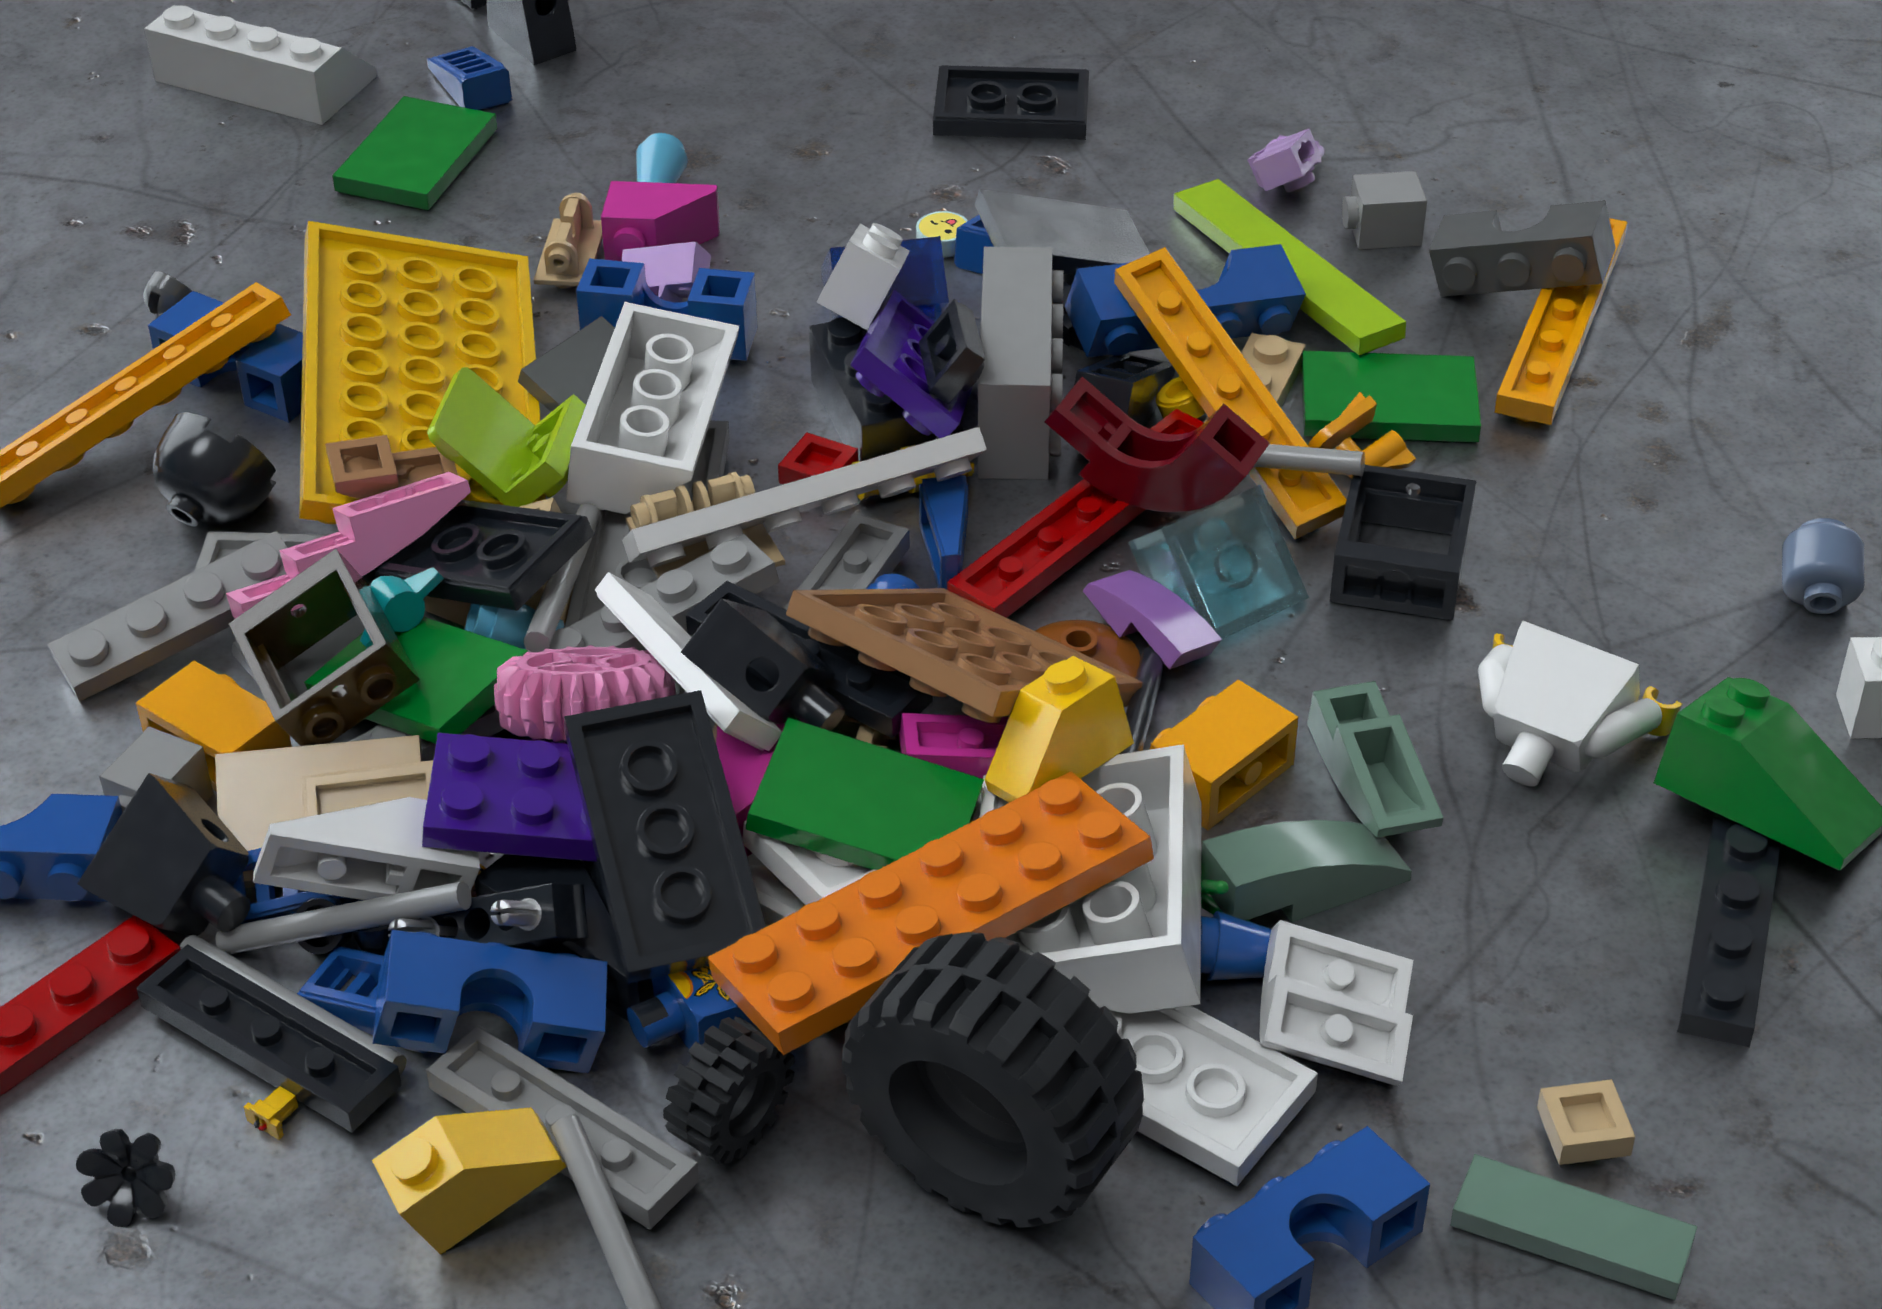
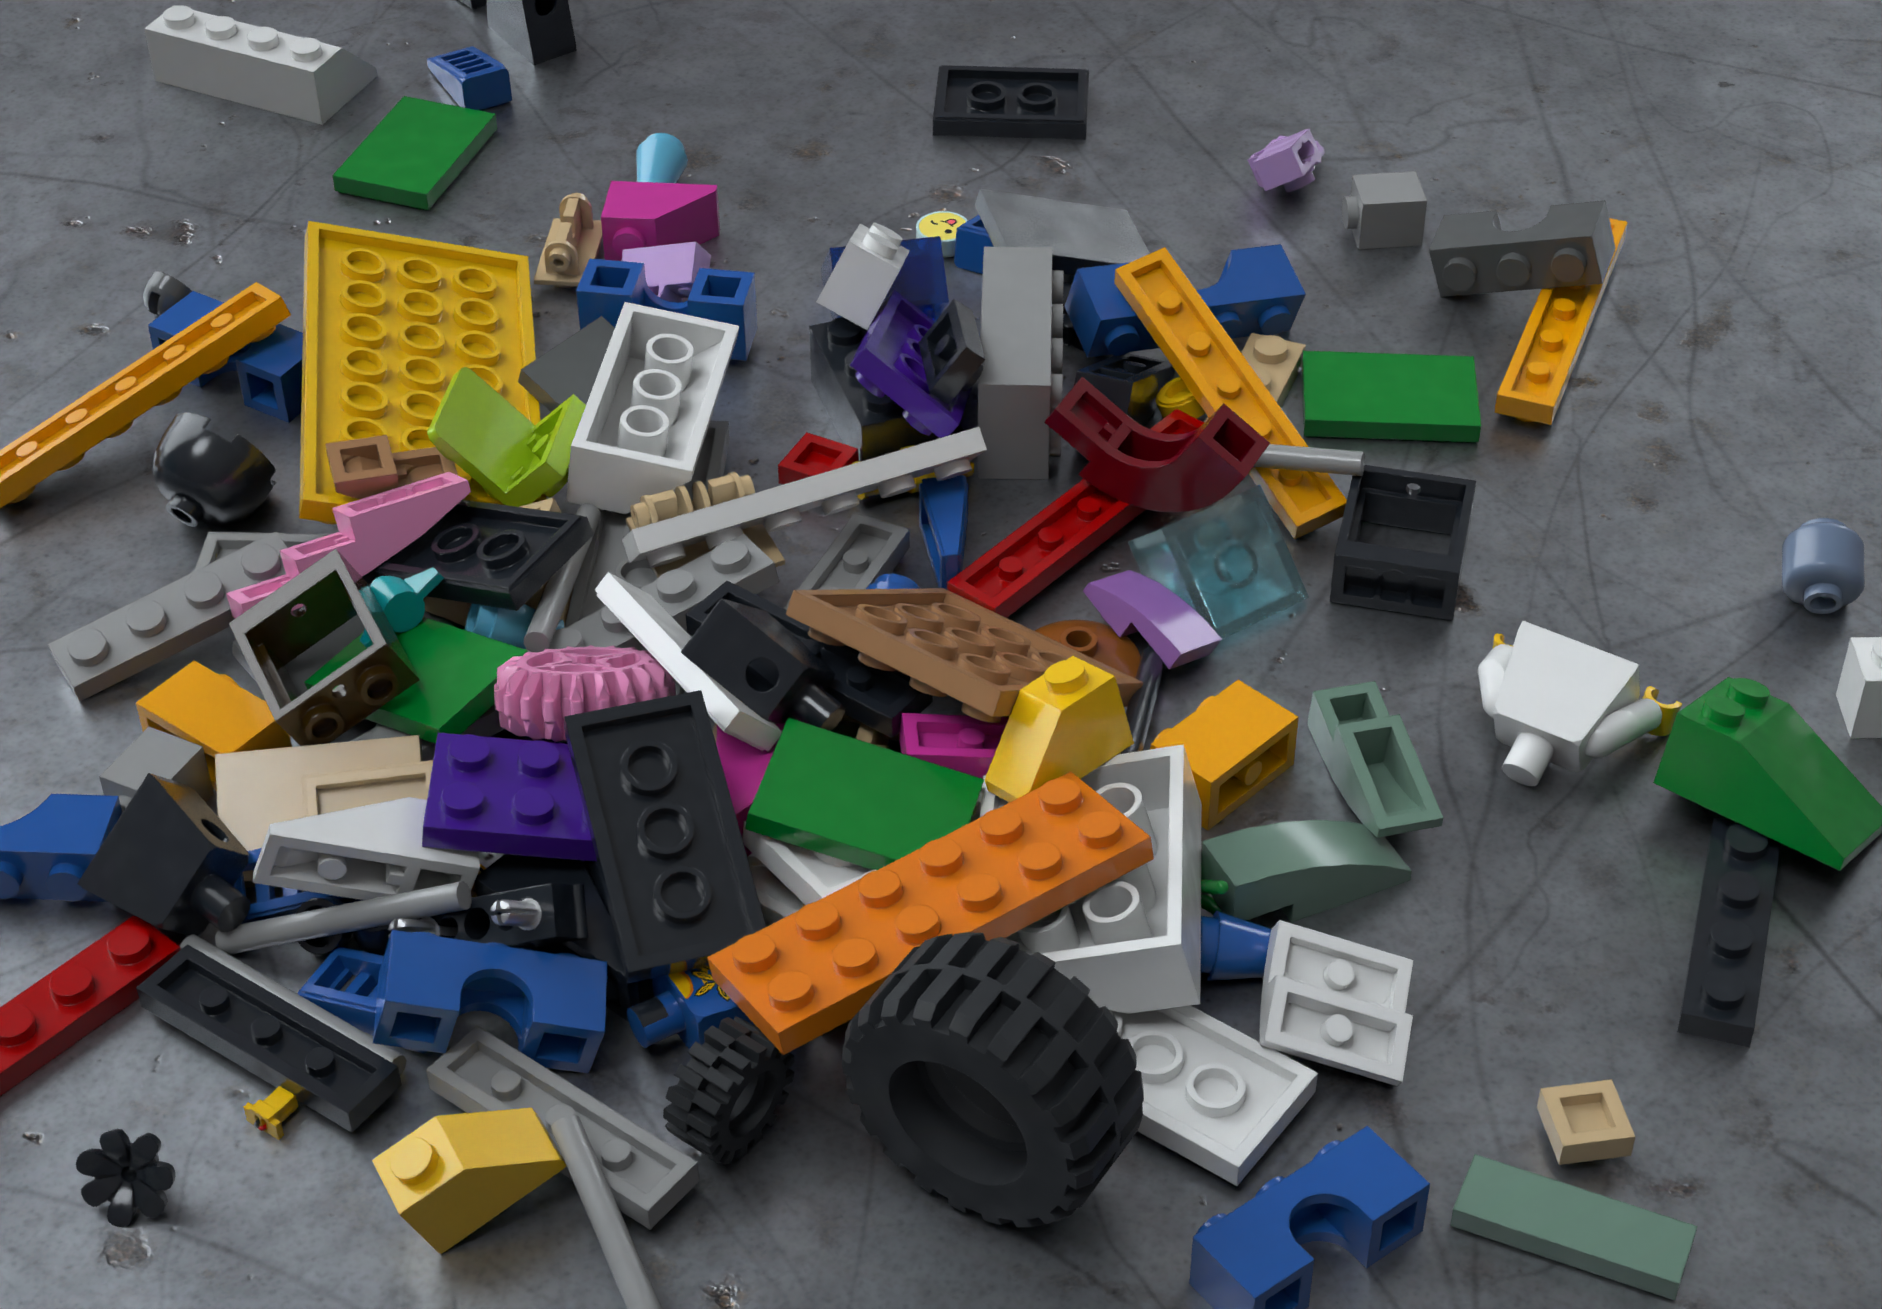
(1330, 295): lime tile -> none
(1385, 452): light orange piece -> none

